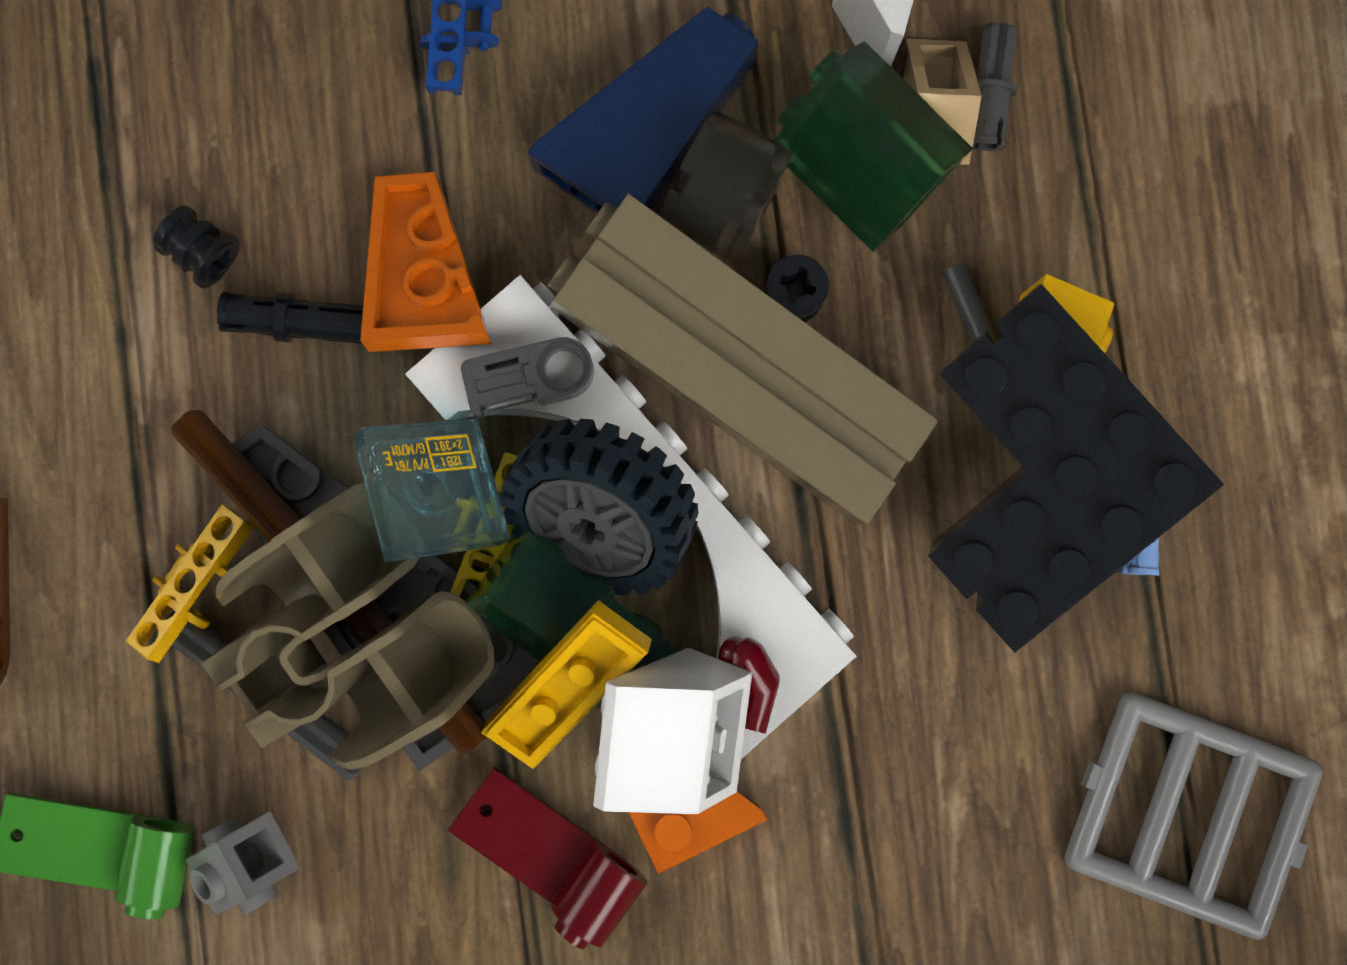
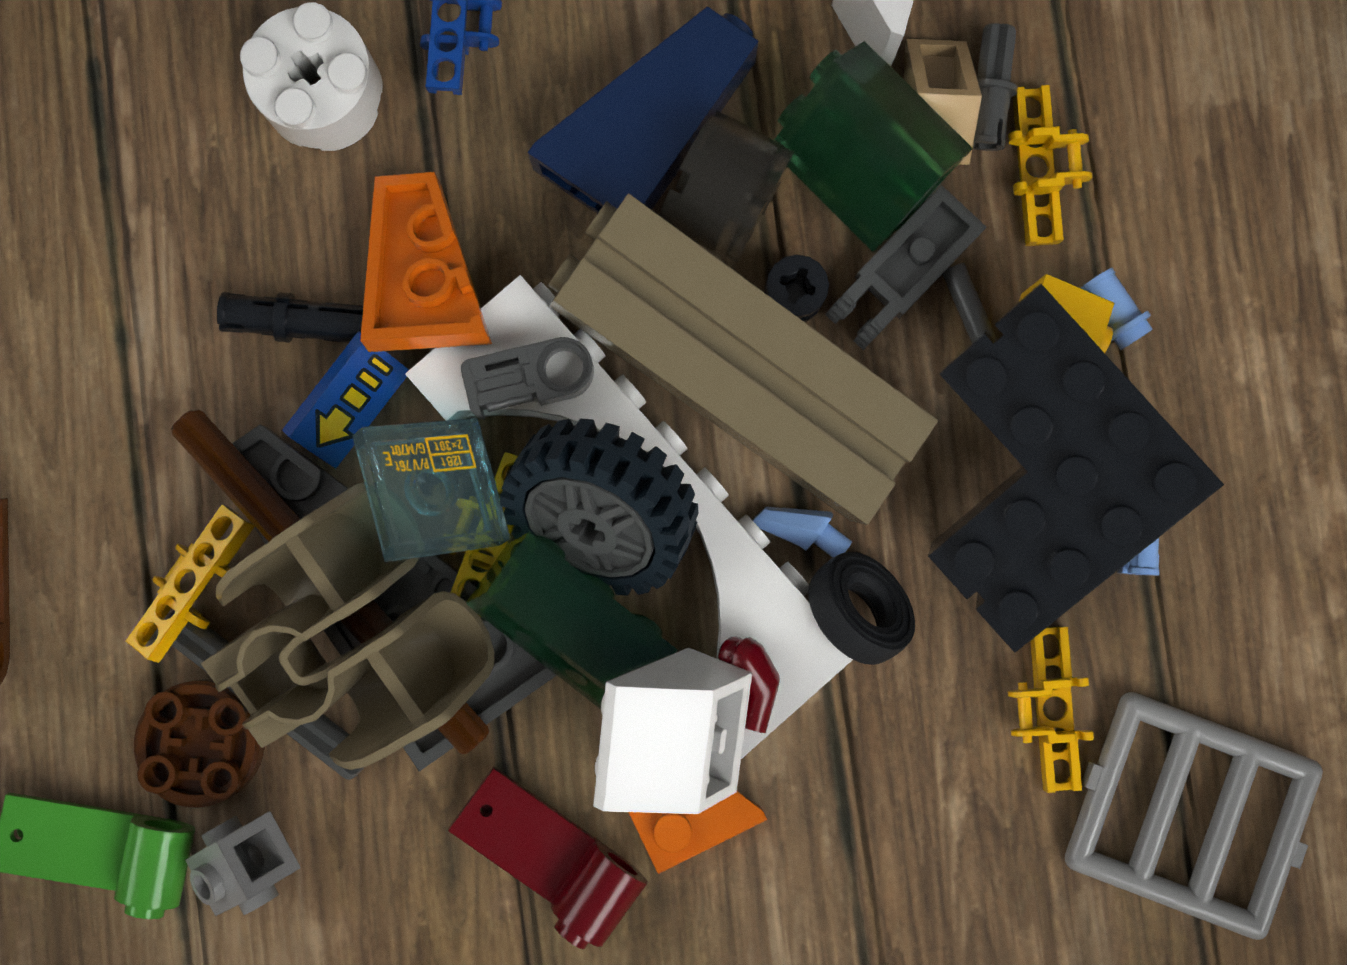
(195, 246): black bush -> none
(195, 745): none -> reddish brown tile
(292, 52): none -> white brick
(345, 401): none -> blue tile
(566, 684): yellow tile -> none
(803, 528): none -> light blue bar
(842, 621): none -> black tyre
(910, 262): none -> dark grey hinge
(1045, 730): none -> yellow piece
(1052, 182): none -> yellow piece
(1126, 318): none -> light blue pin

